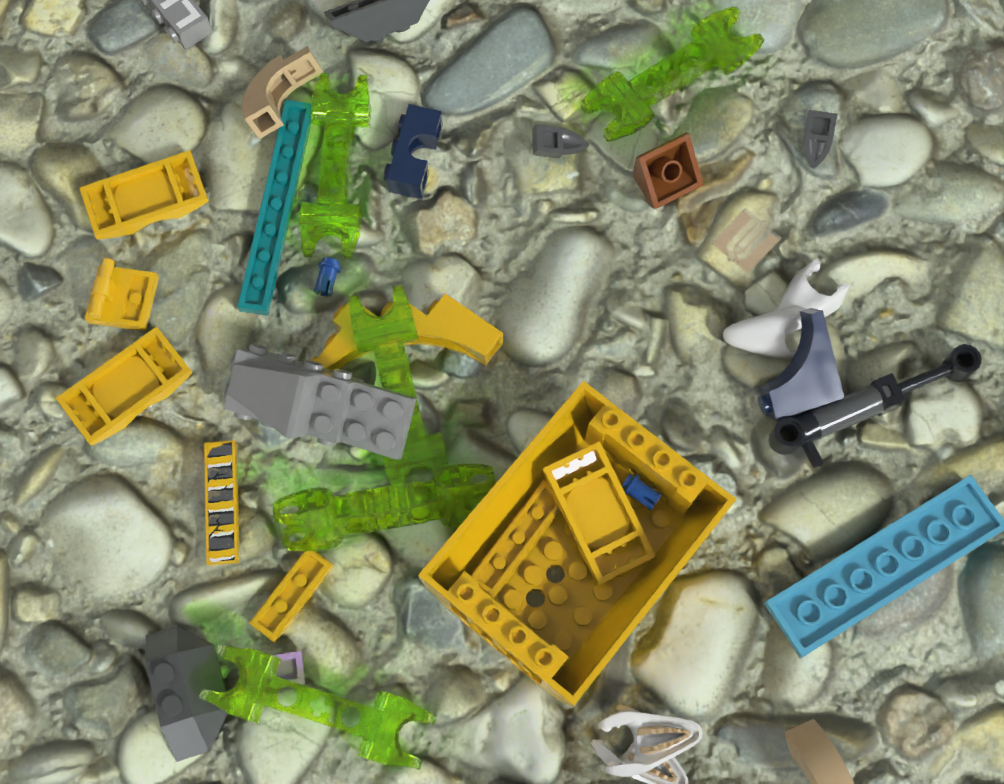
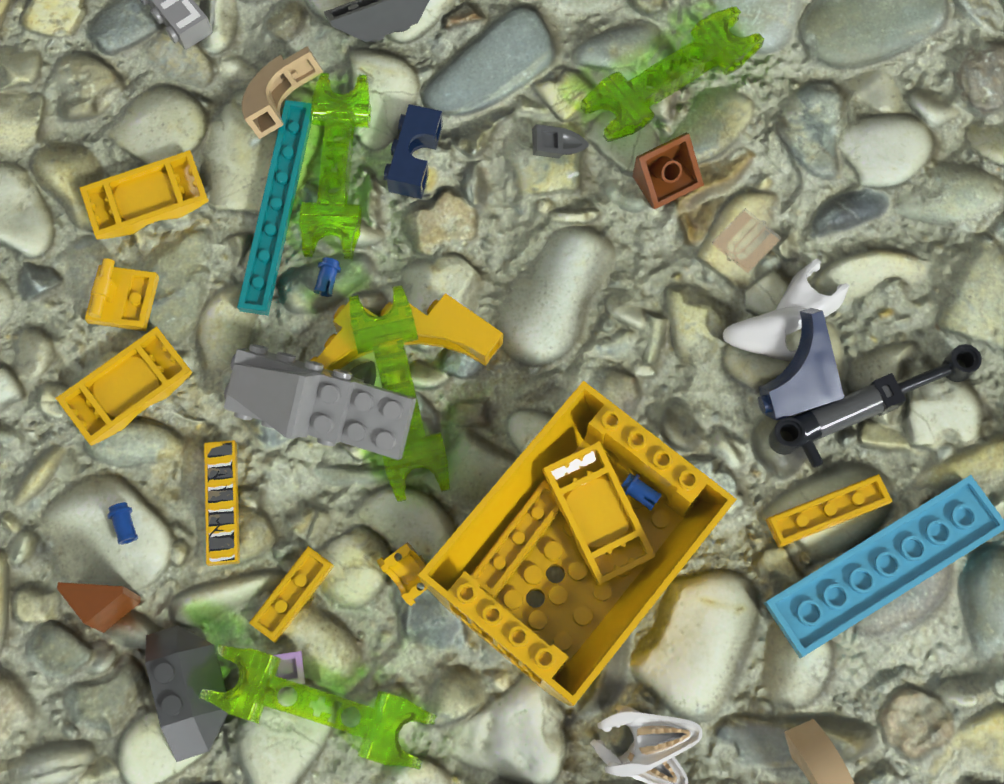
(99, 604): none -> dark orange slope
(122, 523): none -> blue pin
(331, 517): clear neon green piece -> none
(405, 571): none -> yellow piece
(818, 136): dark grey plate -> none
(828, 511): none -> yellow tile

